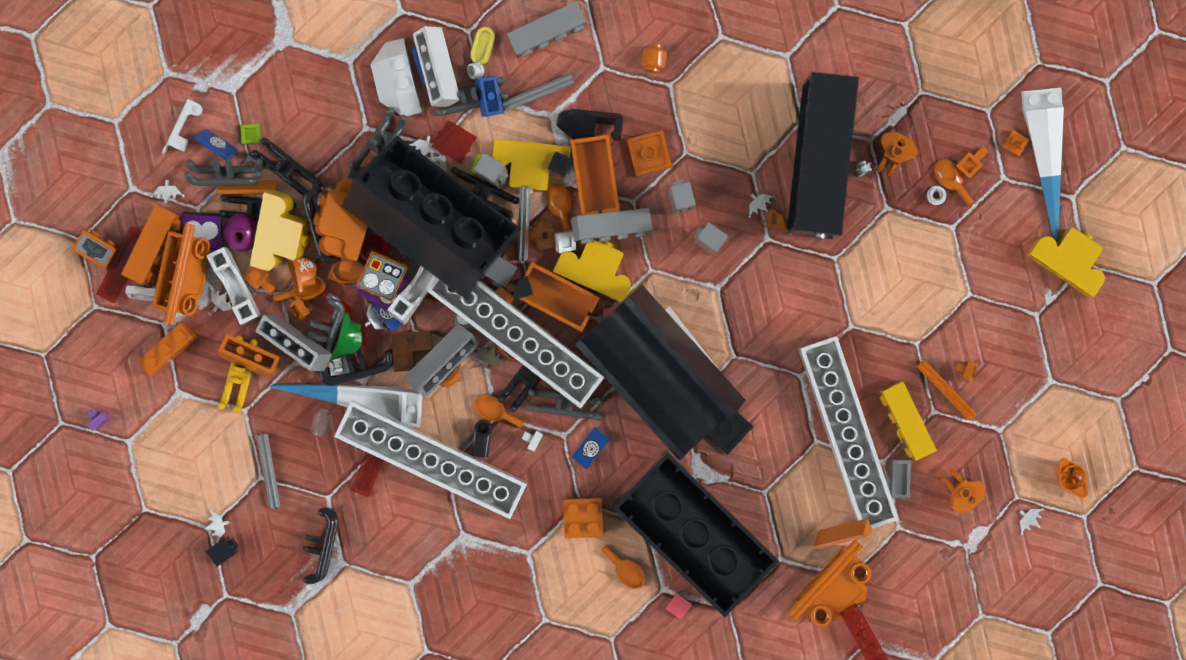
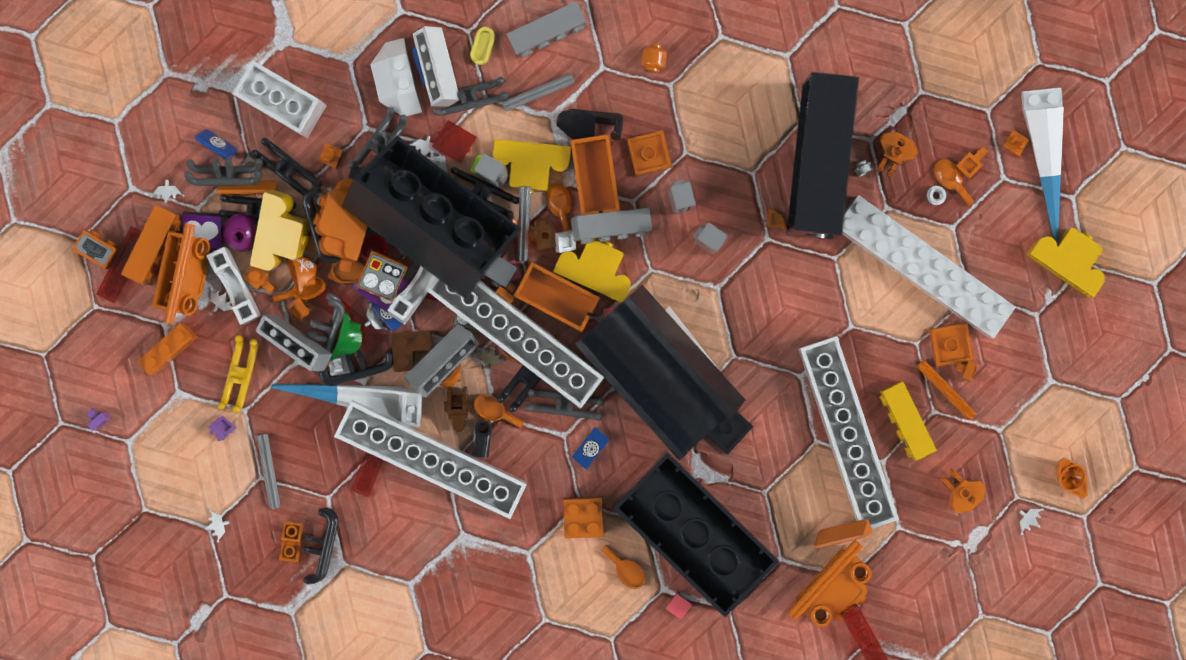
(140, 292): white plate -> none
(175, 140): white piece -> none
(221, 428): none -> medium lavender tile
(223, 550): black brick -> none
(248, 356): orange brick -> none
(250, 134): lime tile -> none
(279, 99): none -> white brick
(291, 542): none -> orange slope
(321, 422): clear brick -> none
(330, 155): none -> orange tile
(458, 408): none -> reddish brown hinge
(475, 70): white plate -> none
(488, 96): blue slope -> none
(522, 289): black tile -> none
(532, 439): white tile -> none
(560, 164): black tile -> none
(759, 203): white piece -> none
(900, 478): light grey tile -> none
(925, 267): none -> white brick
(951, 344): none -> orange tile

